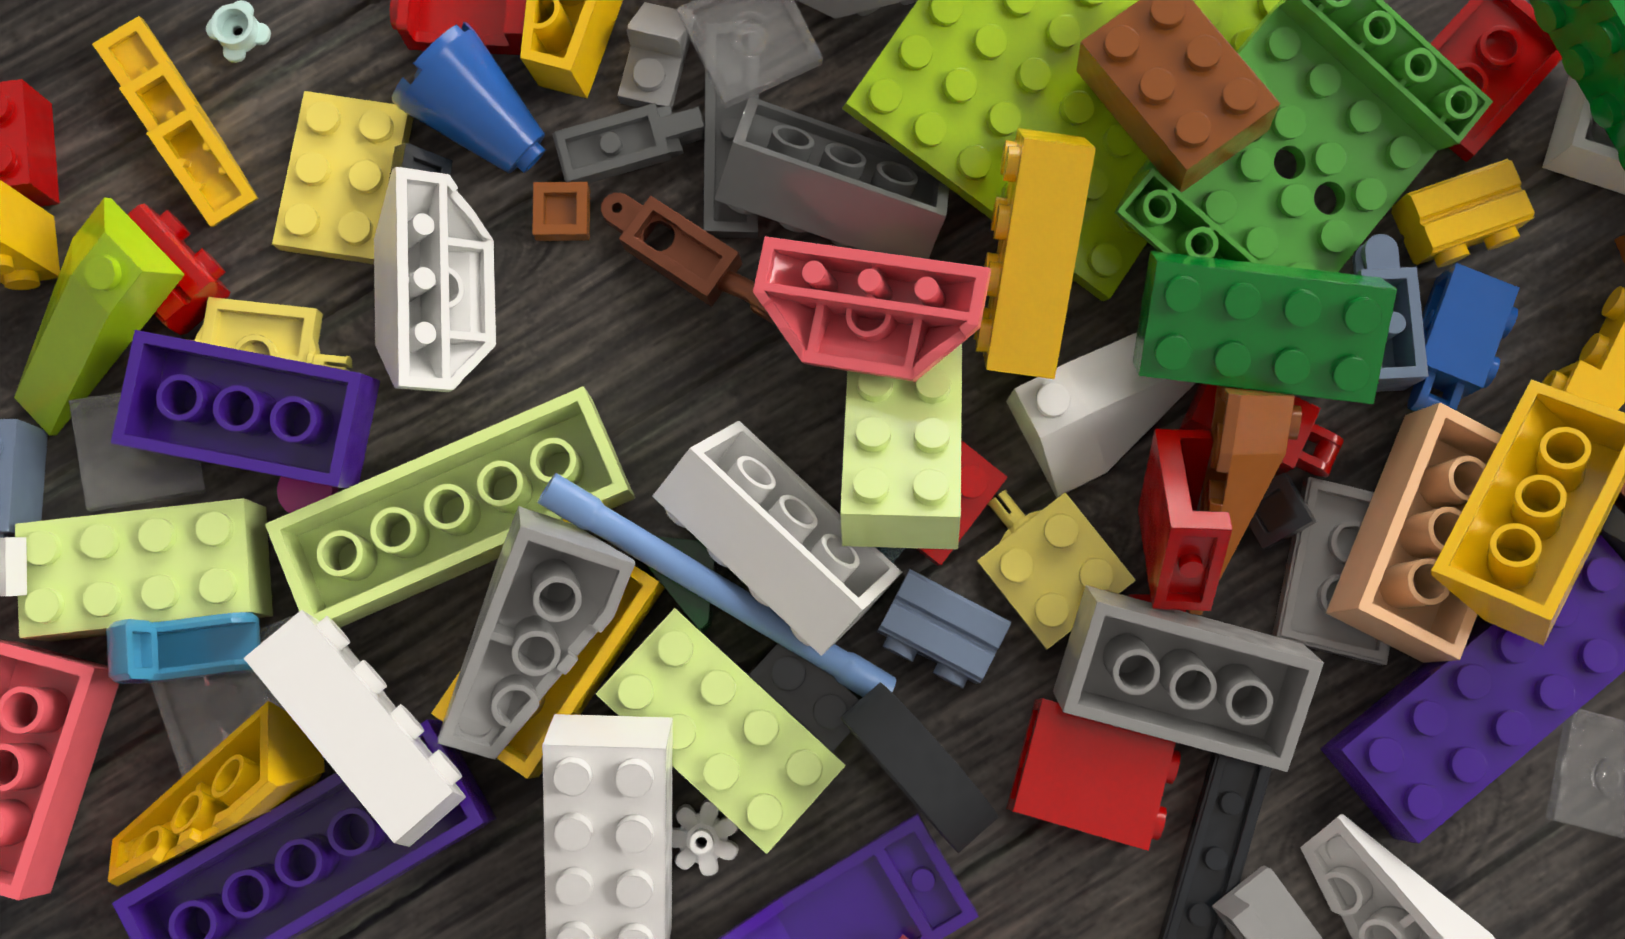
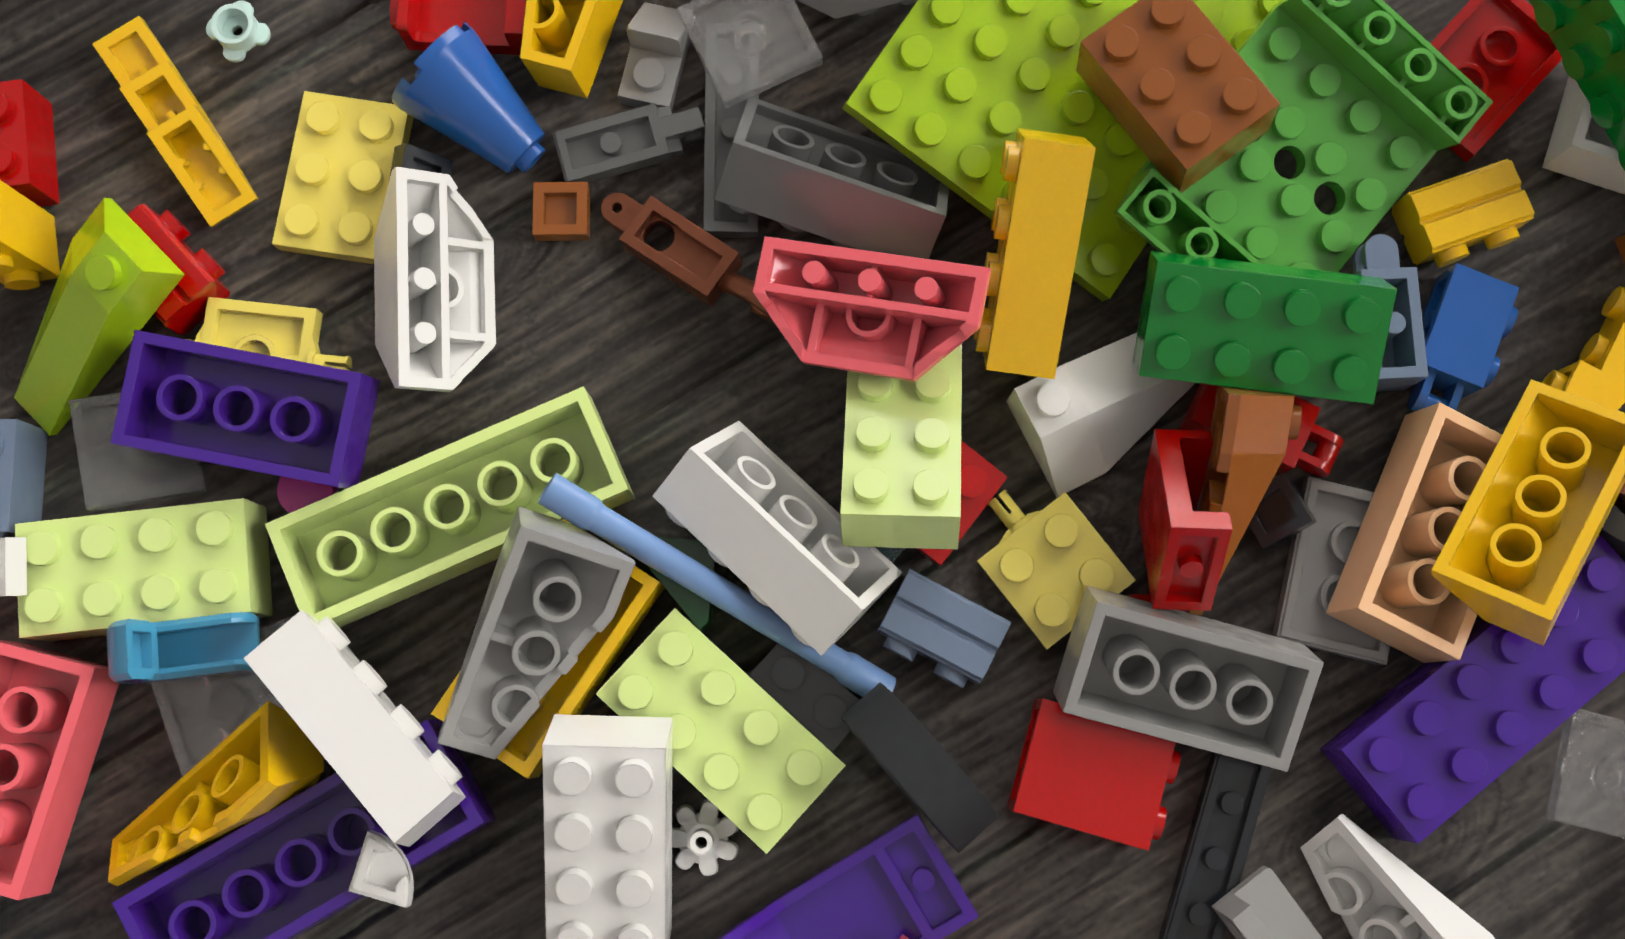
(383, 871): none -> white tile

